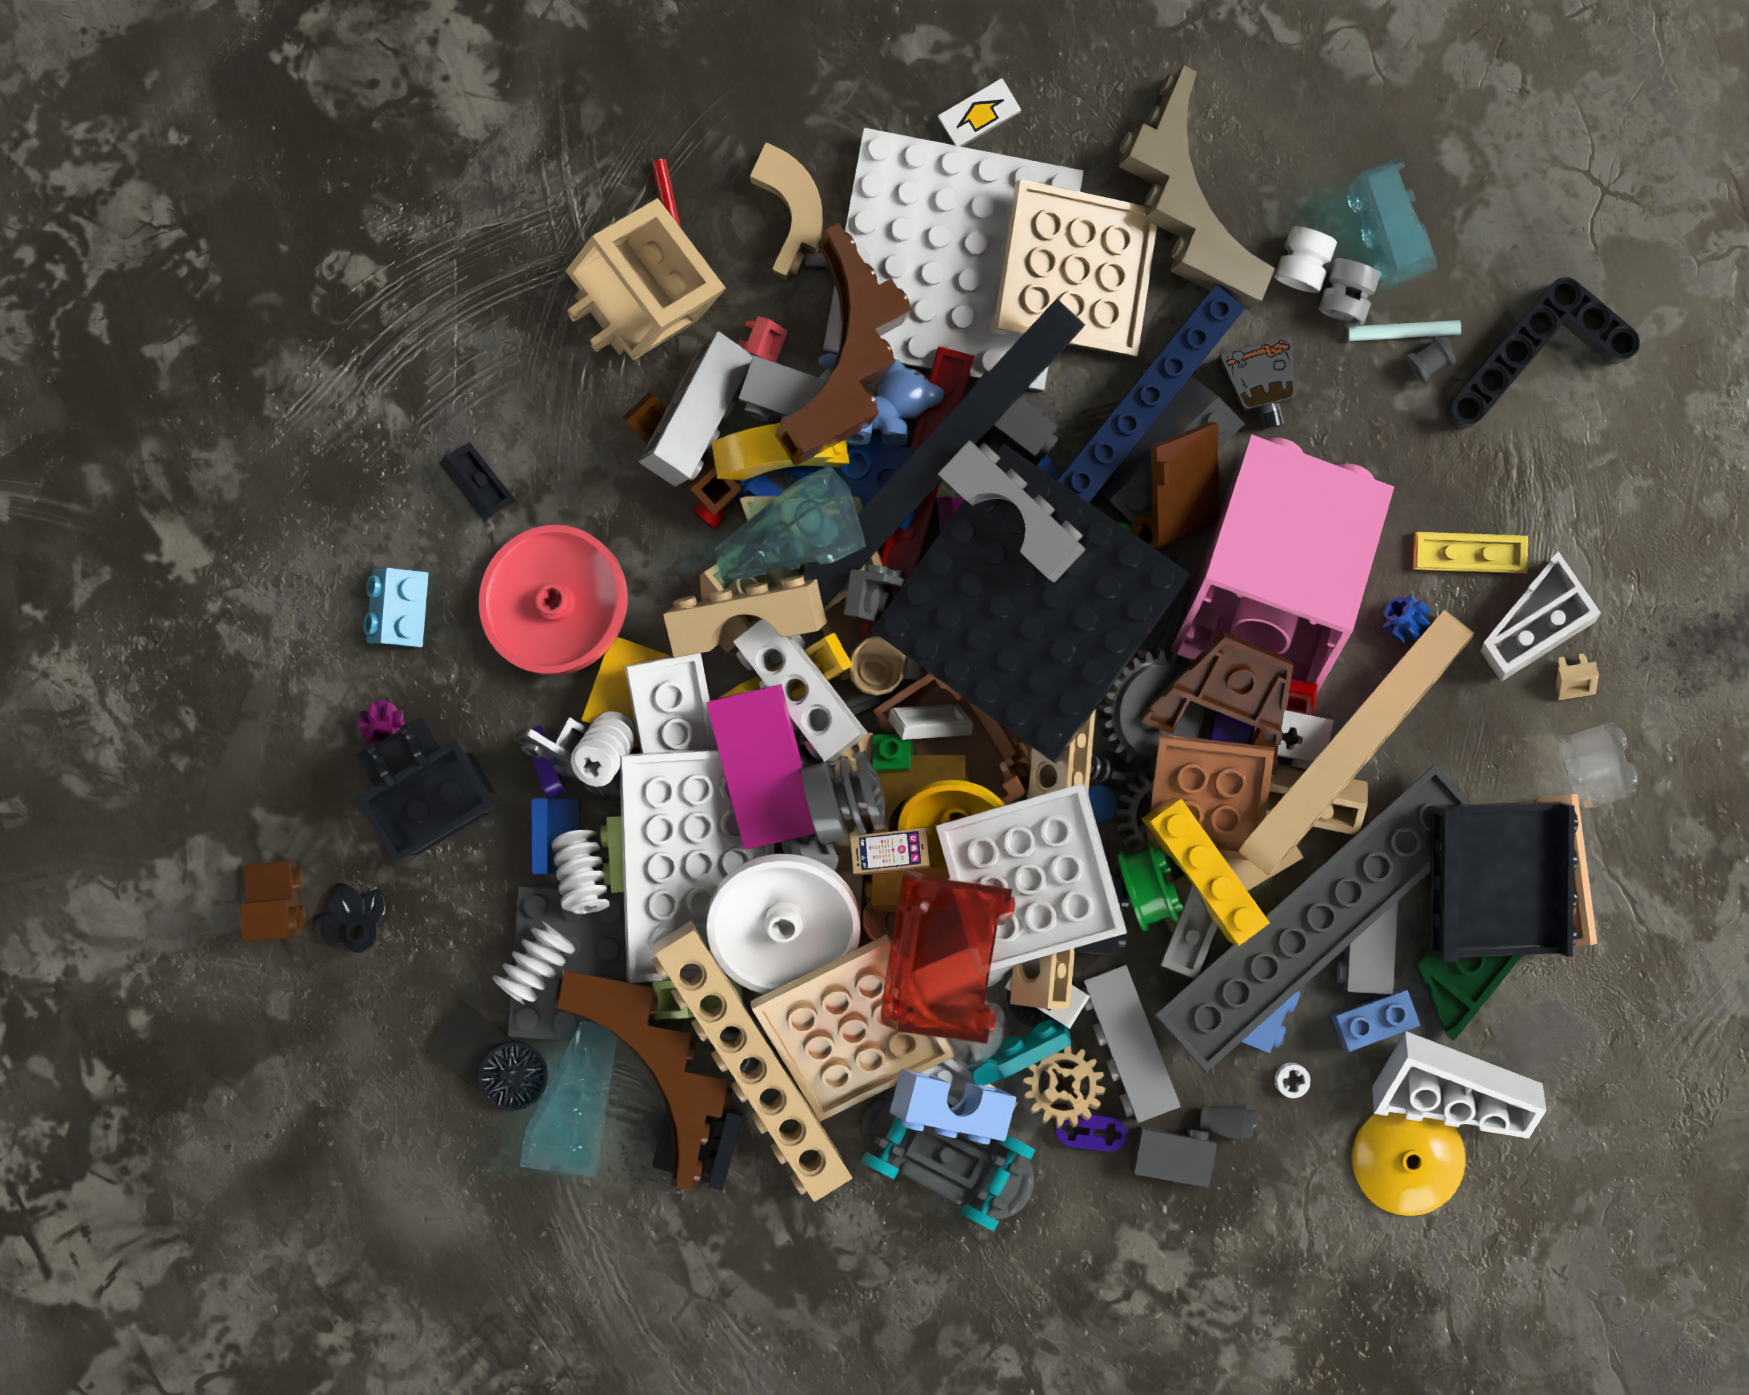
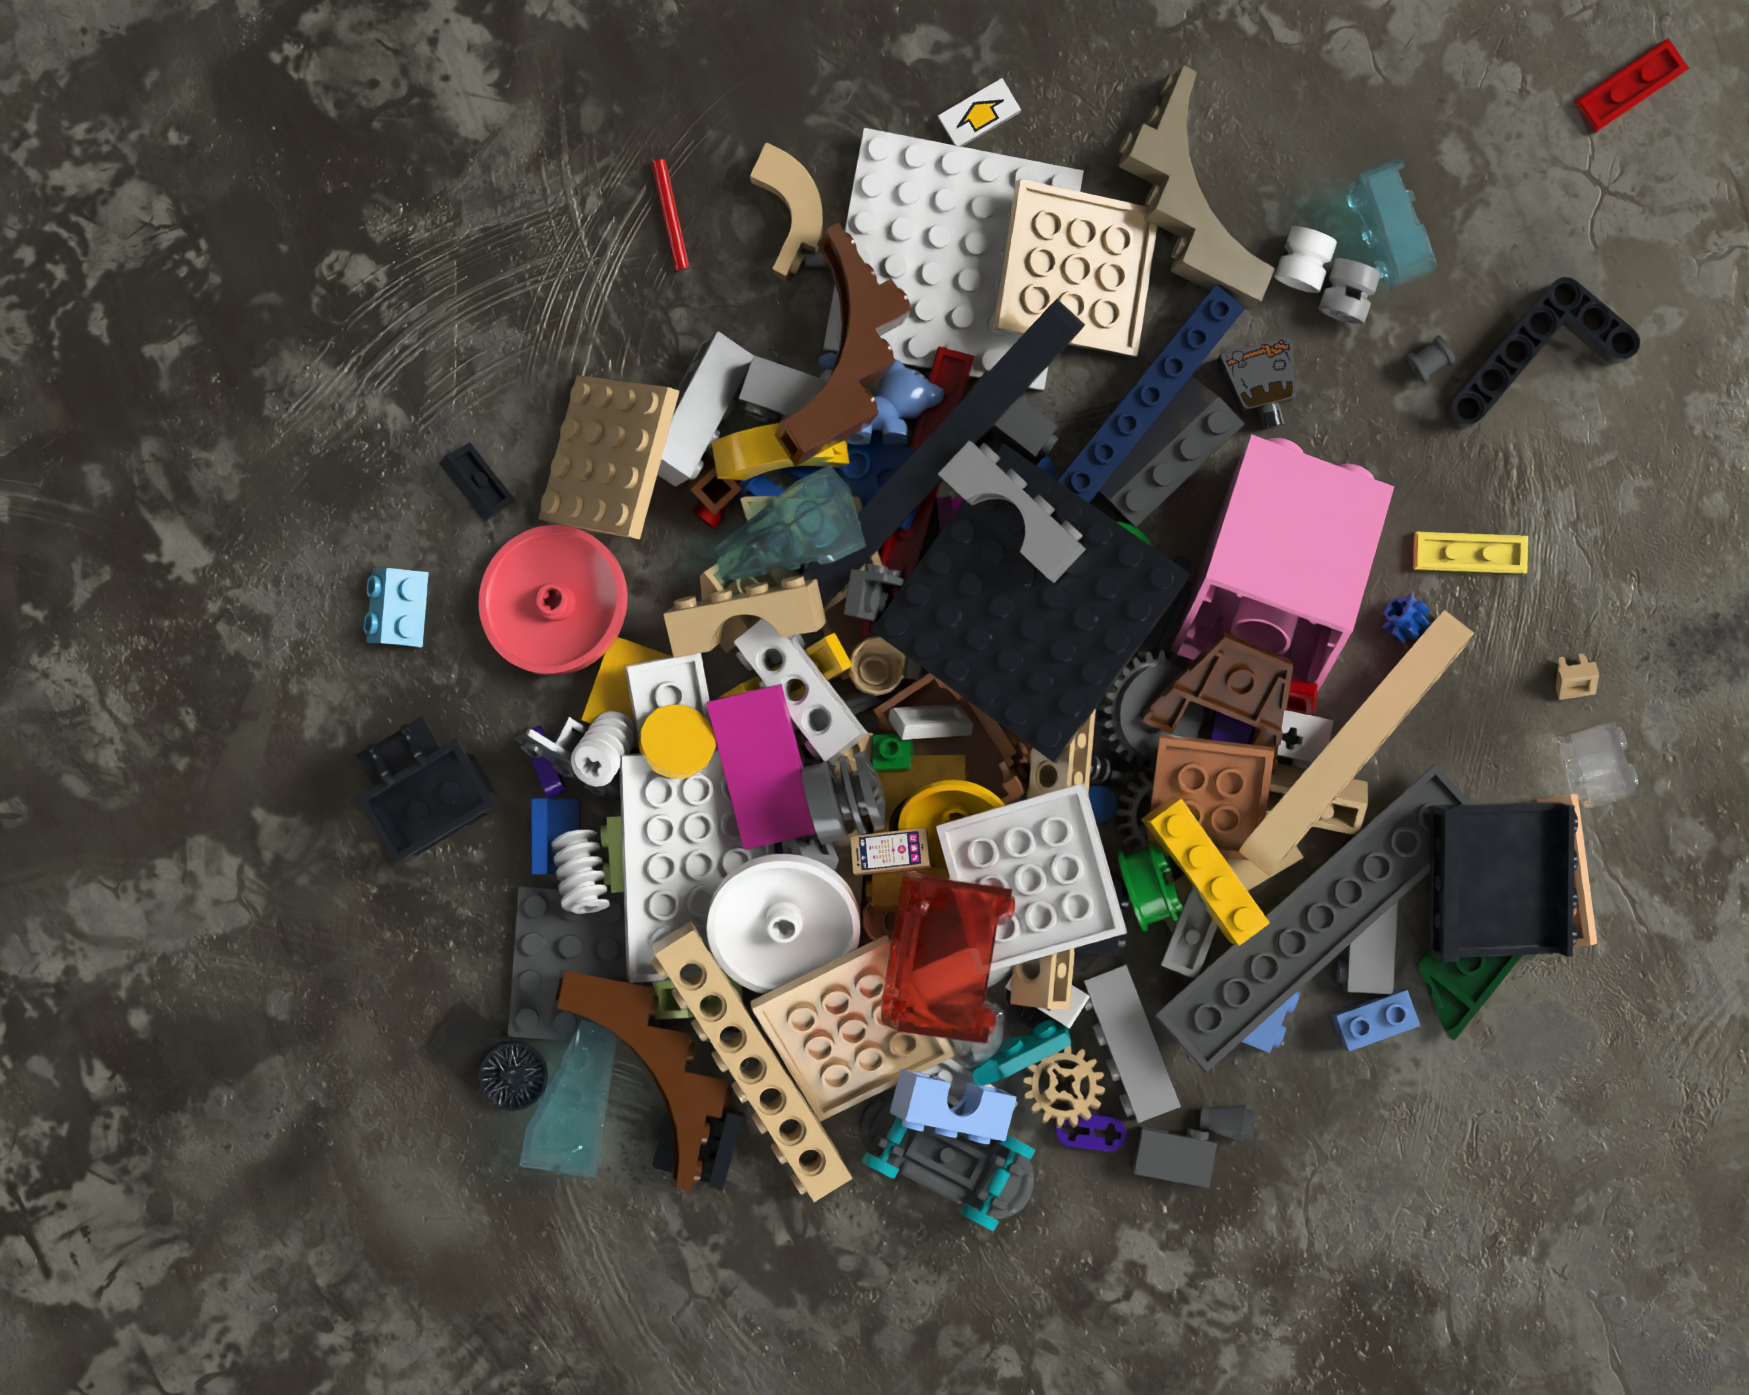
(272, 901): reddish brown brick -> none
(349, 912): black plate -> none
(380, 721): magenta gear -> none
(534, 964): white piece -> none
(608, 456): none -> tan plate
(641, 282): tan piece -> none
(677, 741): none -> yellow tile
(764, 339): coral tile -> none
(1182, 487): reddish brown door -> none
(1301, 1087): white bush -> none
(1382, 1170): yellow dish -> none
(1404, 330): light aqua bar -> none
(1456, 1088): white wedge -> none
(1542, 619): white wedge -> none
(1631, 85): none -> red tile

